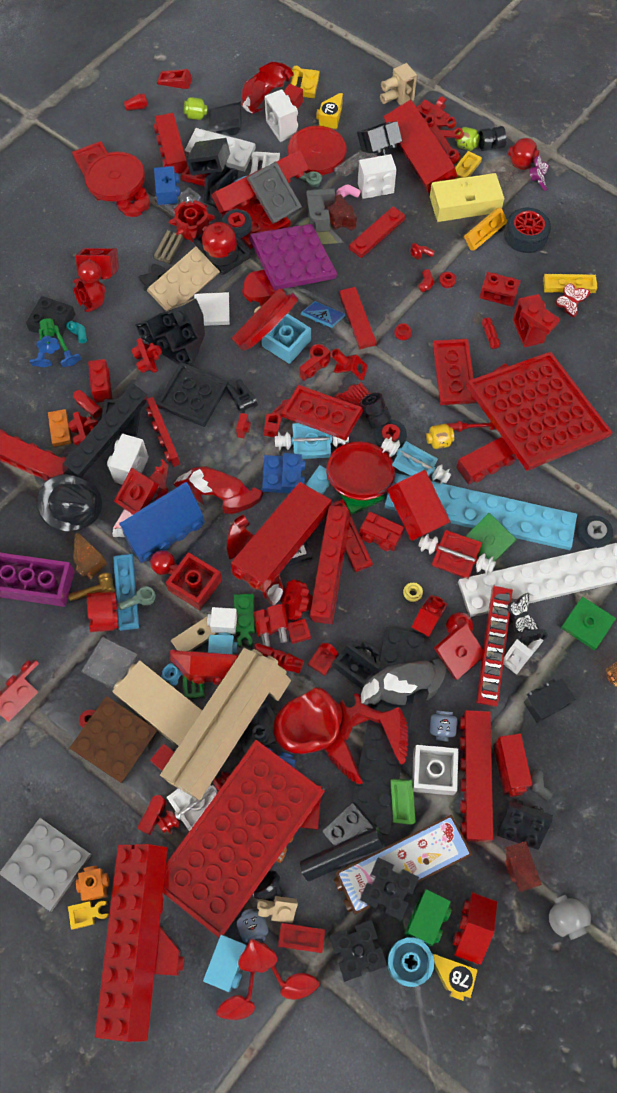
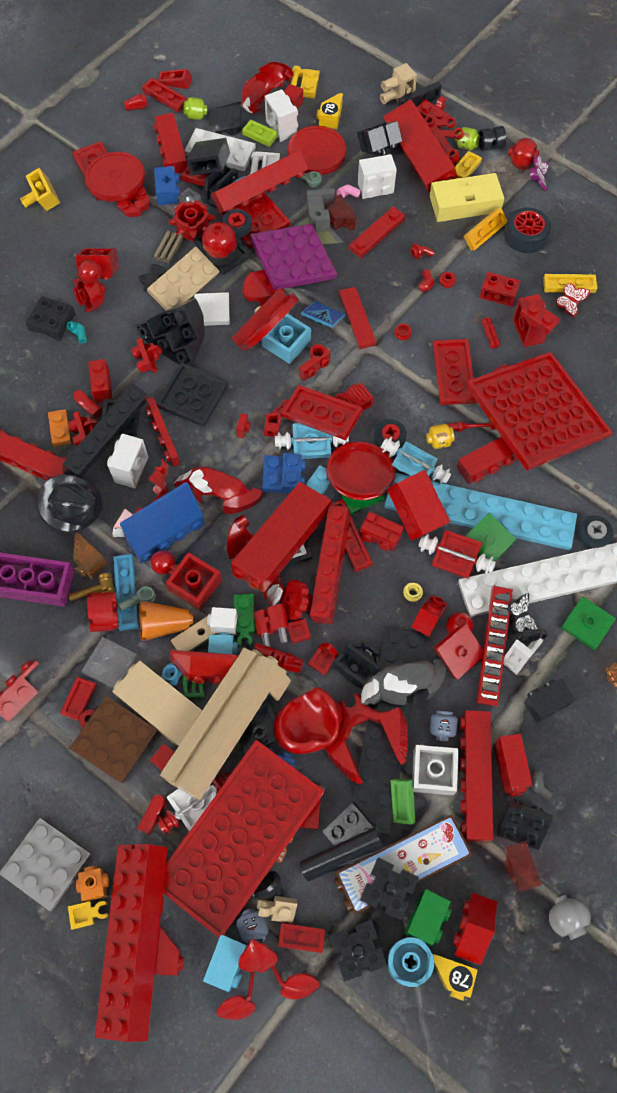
(41, 191): none -> yellow brick
(50, 344): blue plant -> none
(78, 698): none -> red tile
(136, 491): red plate -> none
(161, 620): none -> orange cone
(164, 94): none -> red plate
(242, 401): black piece -> none
(260, 133): none -> lime plate
(274, 192): dark grey plate -> none
(348, 363): red bracket -> none
(352, 163): clear plate -> none
(375, 409): black wheel -> none
(429, 93): none -> black plate

